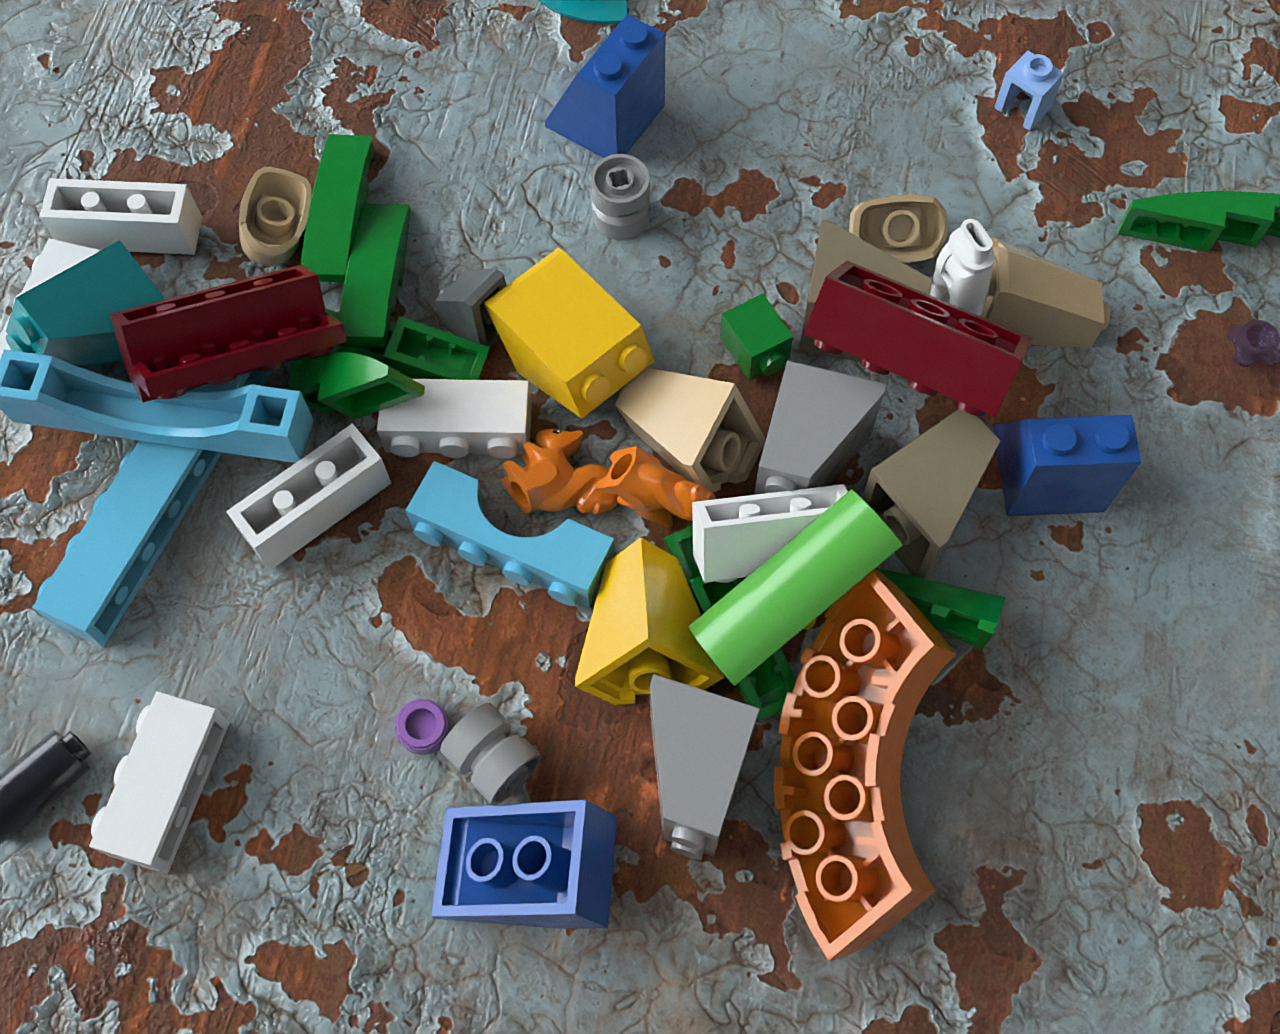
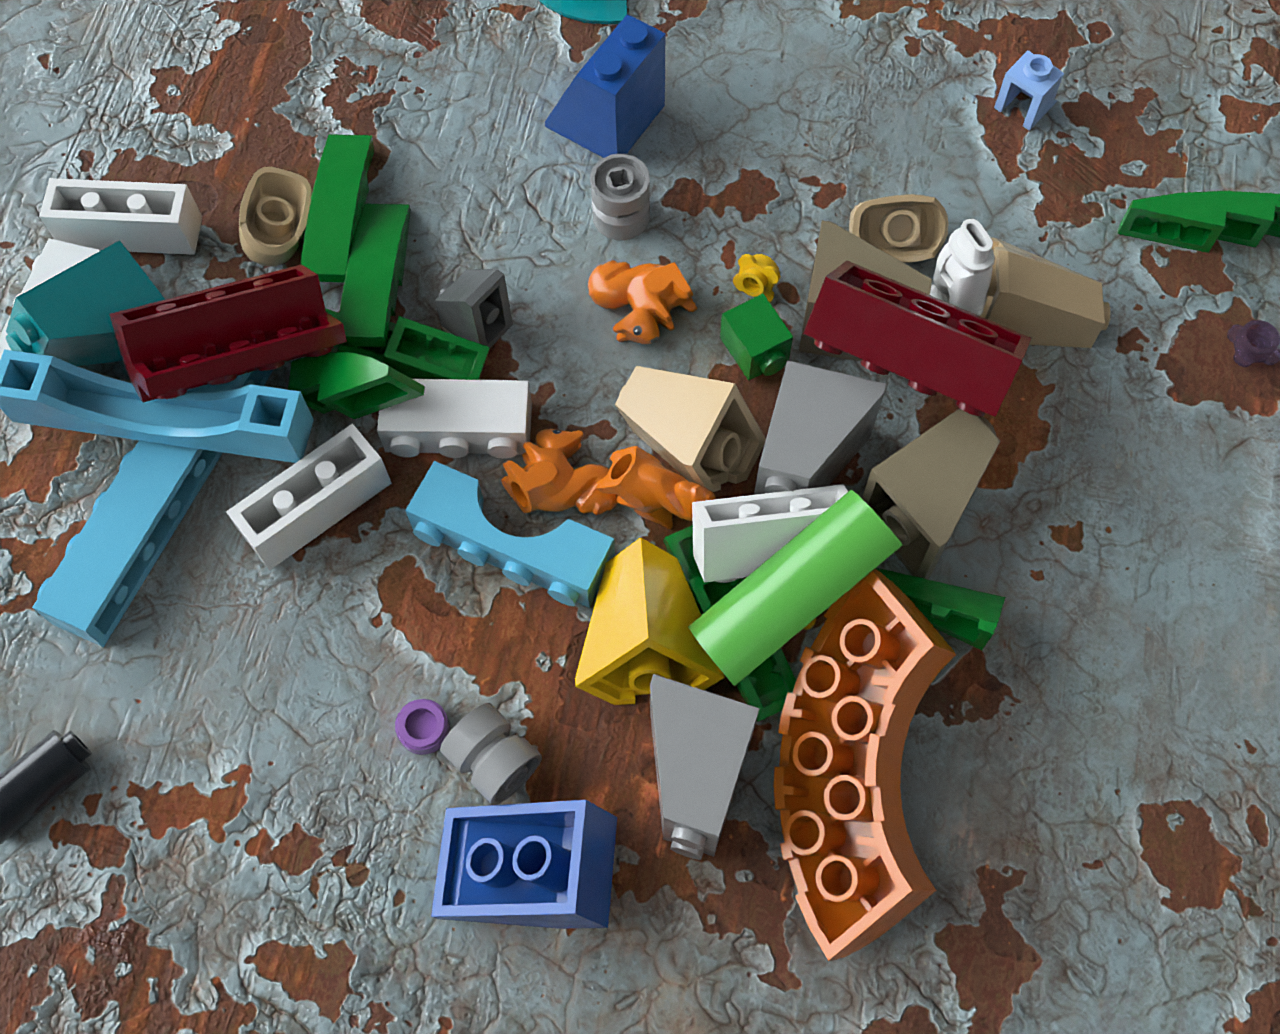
(159, 782): white brick -> none
(568, 334): yellow slope -> none
(650, 292): none -> orange animal
(757, 275): none -> yellow plate
(1065, 463): blue slope -> none

